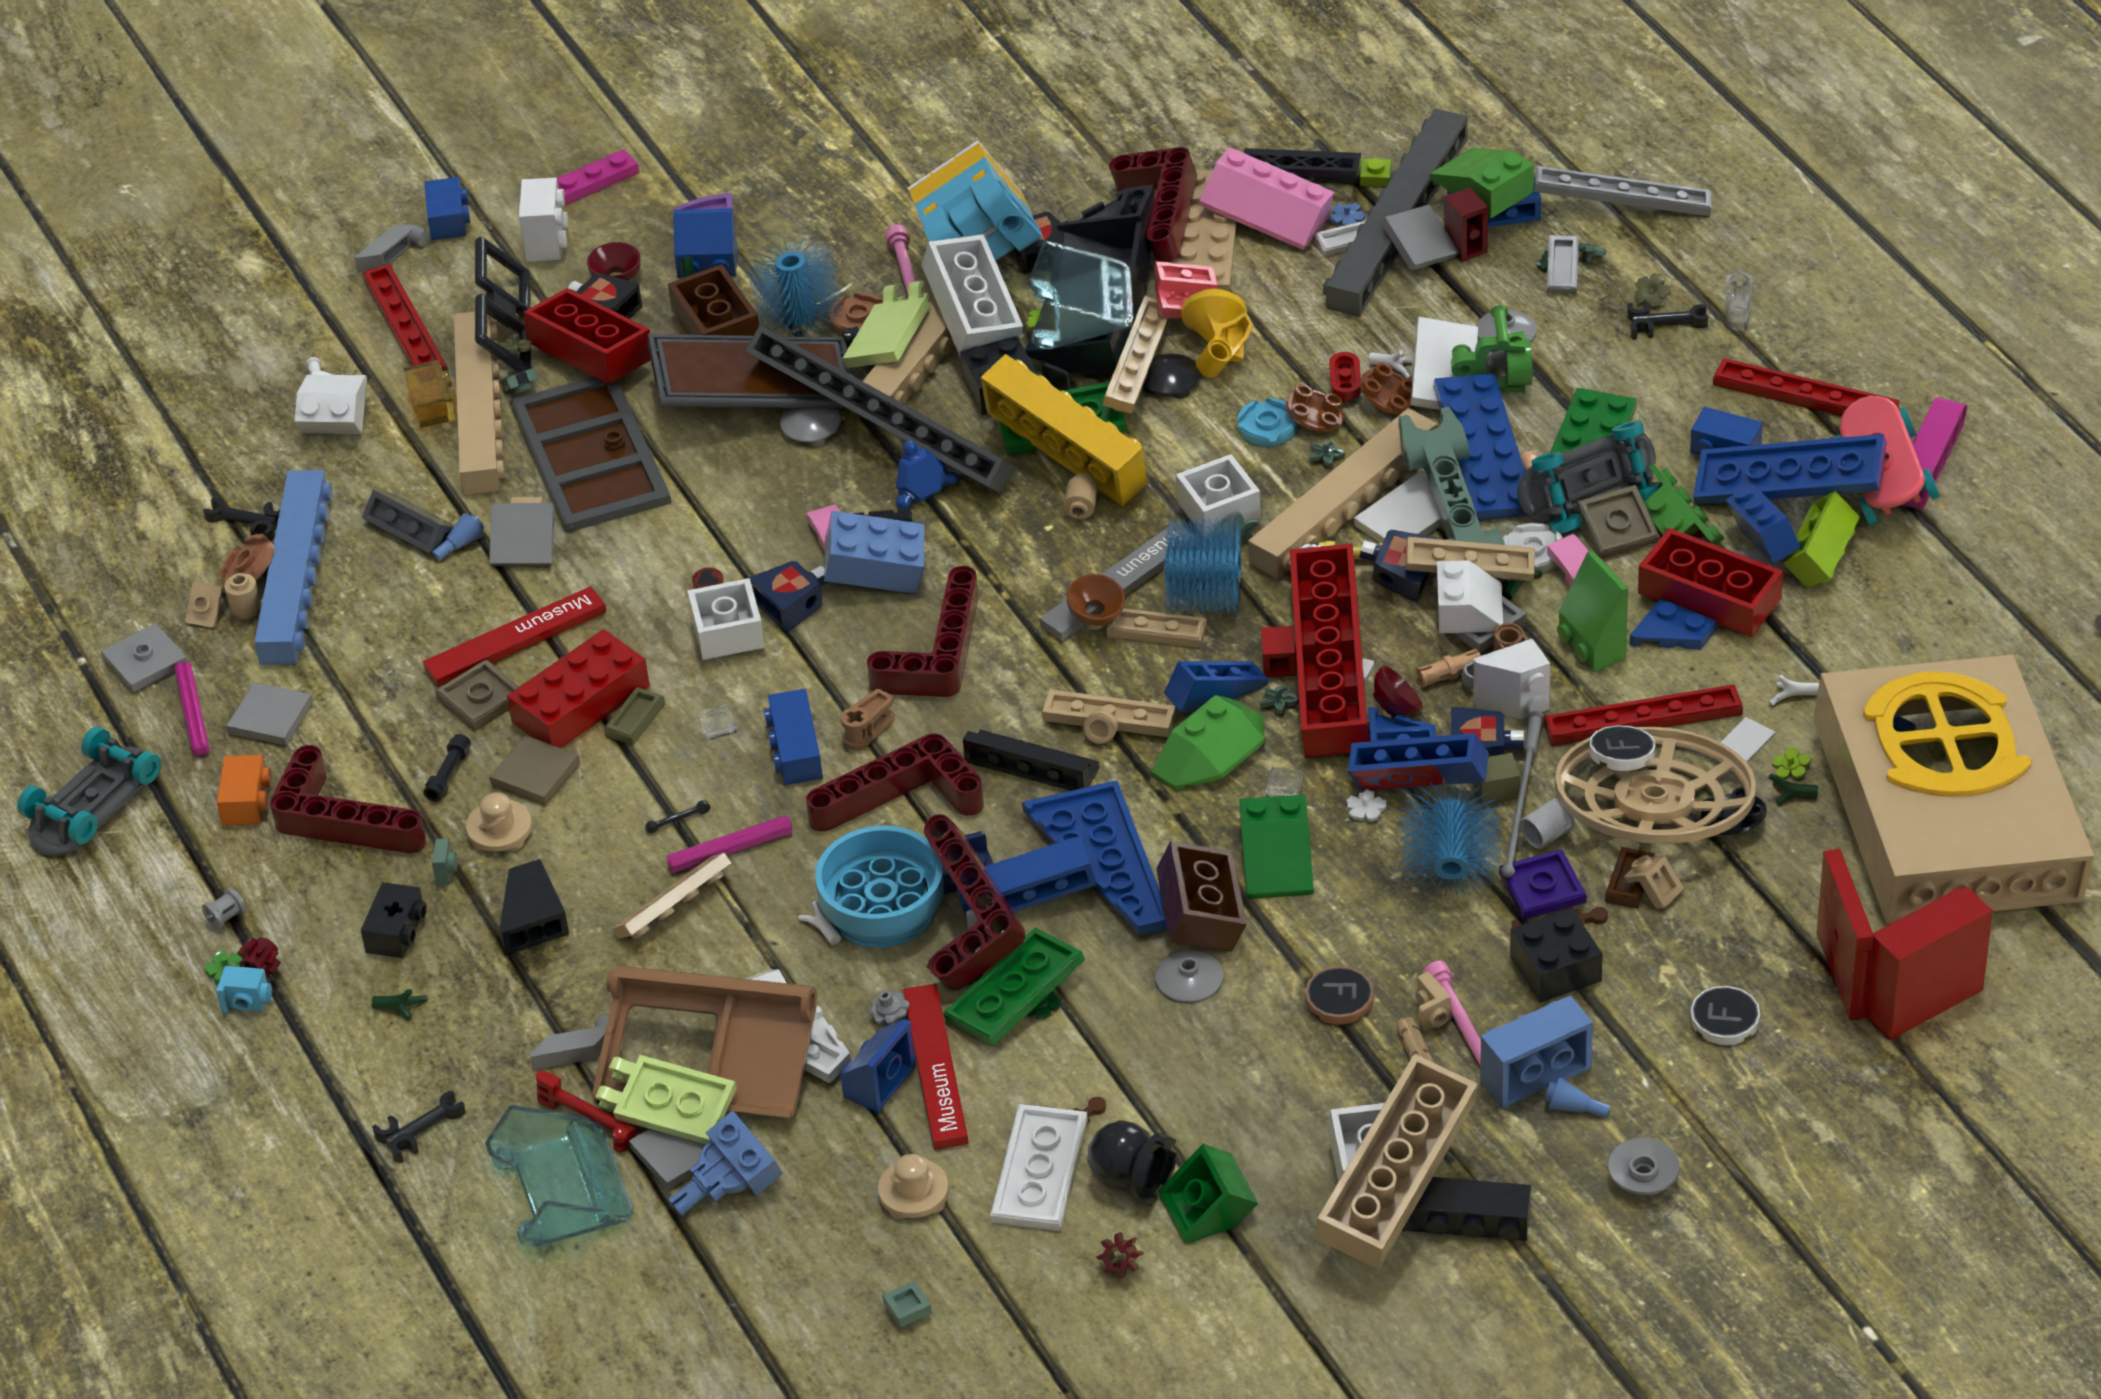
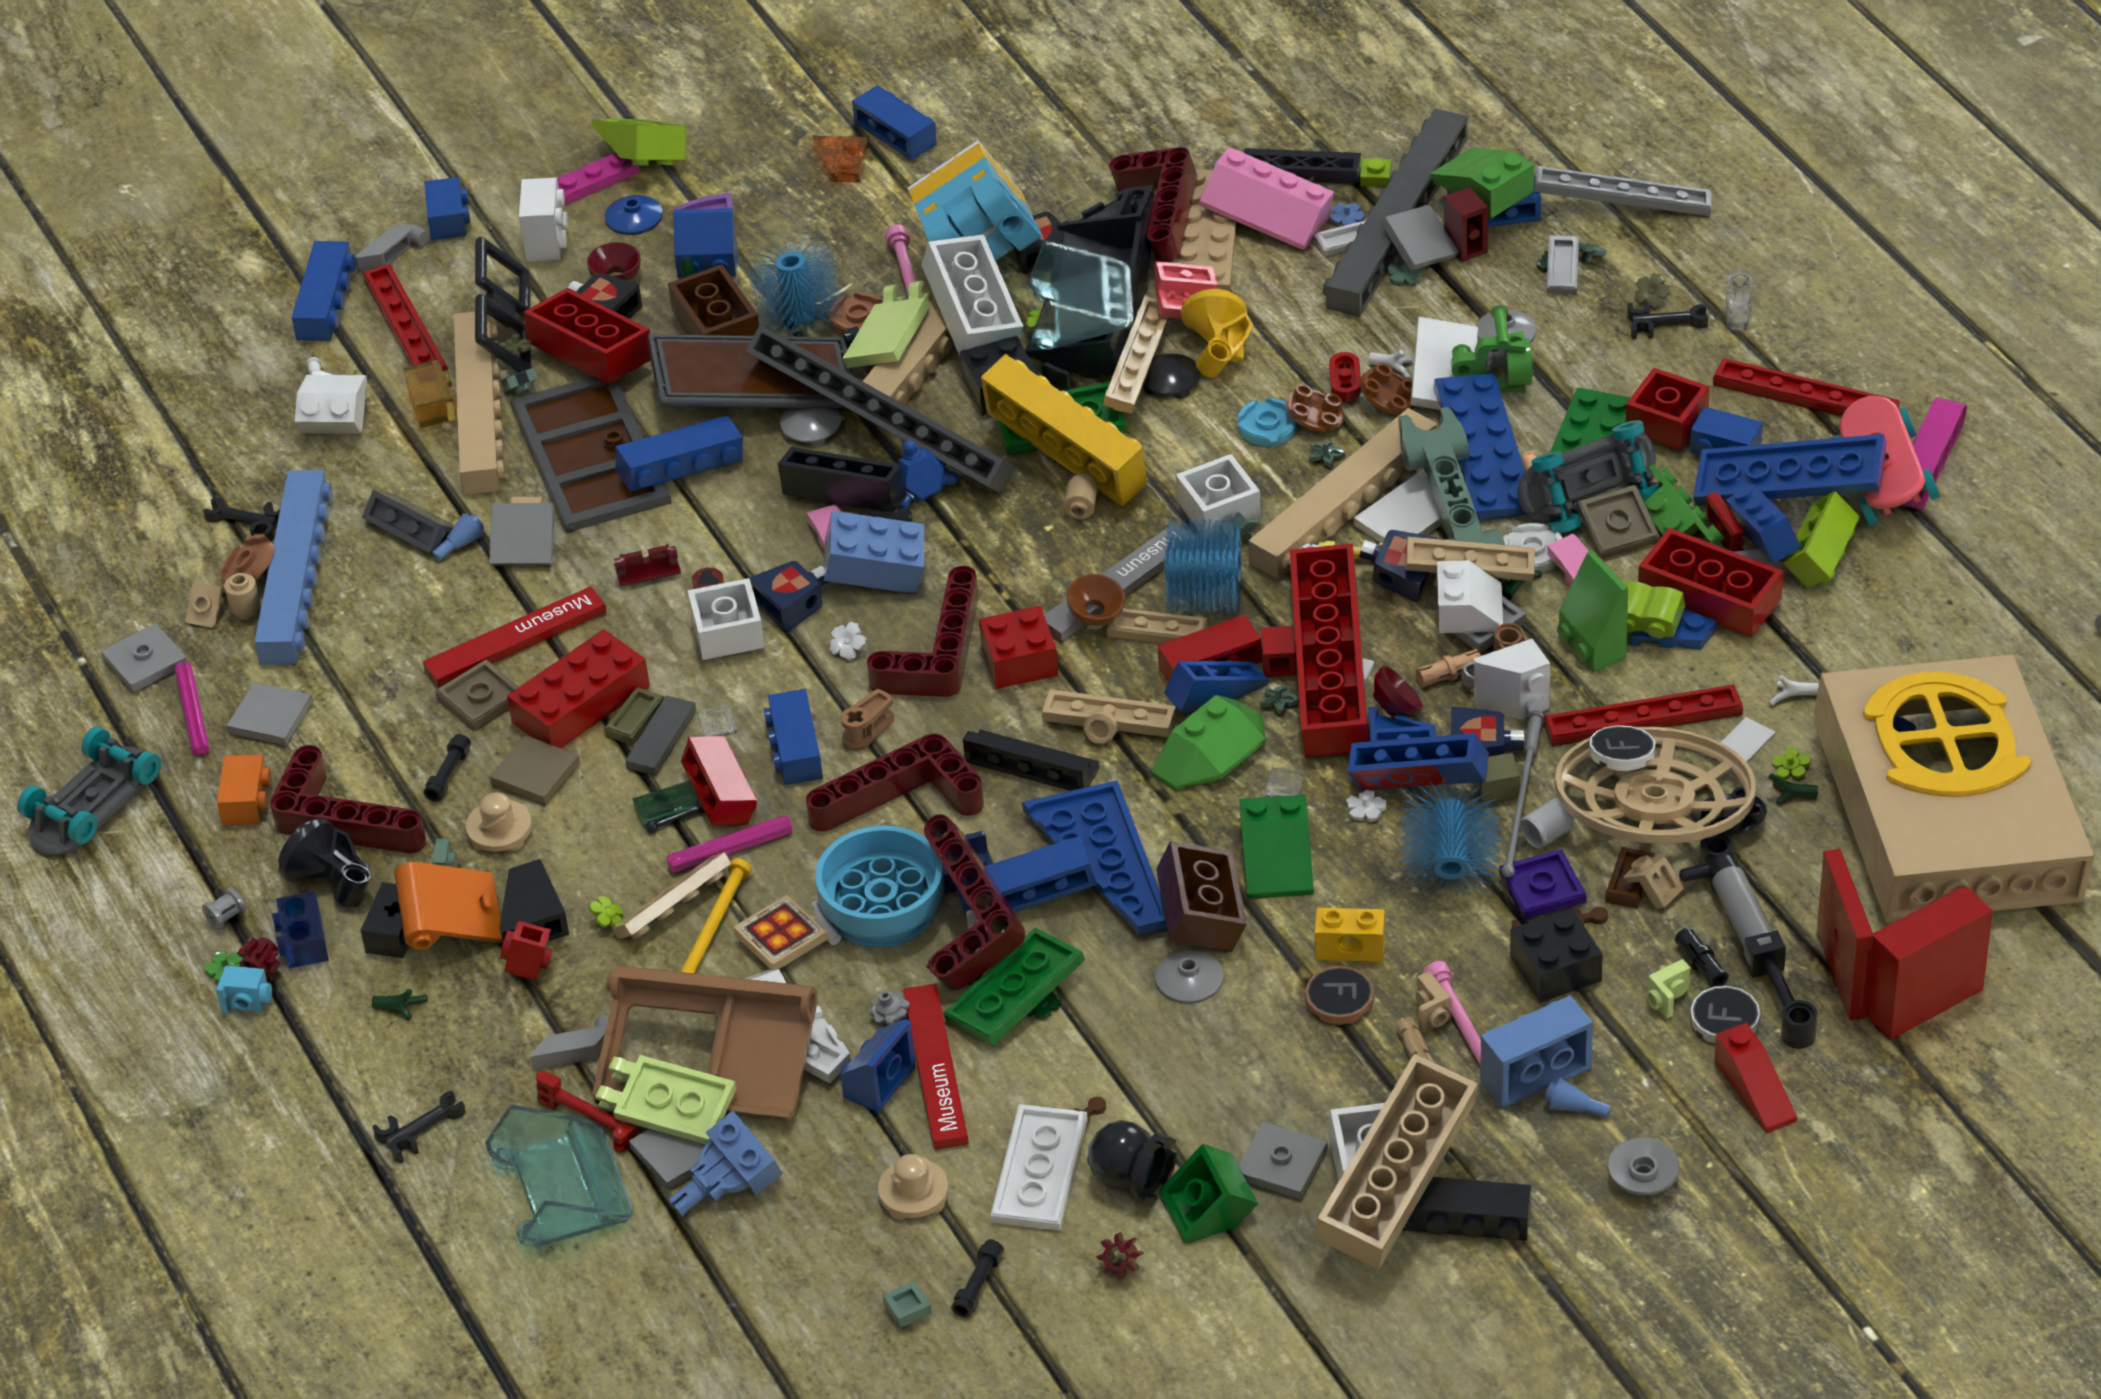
(301, 930): none -> clear blue brick
(323, 290): none -> blue brick
(325, 852): none -> black piece
(446, 903): none -> orange door
(526, 950): none -> red brick
(606, 912): none -> lime plant
(633, 215): none -> blue dish
(635, 568): none -> dark red hinge
(643, 139): none -> lime slope
(660, 735): none -> dark grey tile
(665, 802): none -> clear green tile
(678, 453): none -> blue brick
(718, 780): none -> brick
(738, 870): none -> yellow bar
(780, 933): none -> tile
(842, 156): none -> clear orange wing
(842, 479): none -> black brick
(846, 640): none -> white plant
(894, 122): none -> blue brick
(967, 1299): none -> black bar
(1018, 647): none -> red brick
(1222, 642): none -> red brick
(1282, 1160): none -> light grey plate
(1350, 934): none -> yellow brick
(1401, 273): none -> sand green plant
(1653, 609): none -> lime brick
(1666, 985): none -> yellowish green bracket
(1667, 407): none -> red brick
(1692, 946): none -> black pin
(1725, 522): none -> red tile
(1753, 1077): none -> red slope
(1762, 946): none -> black piece

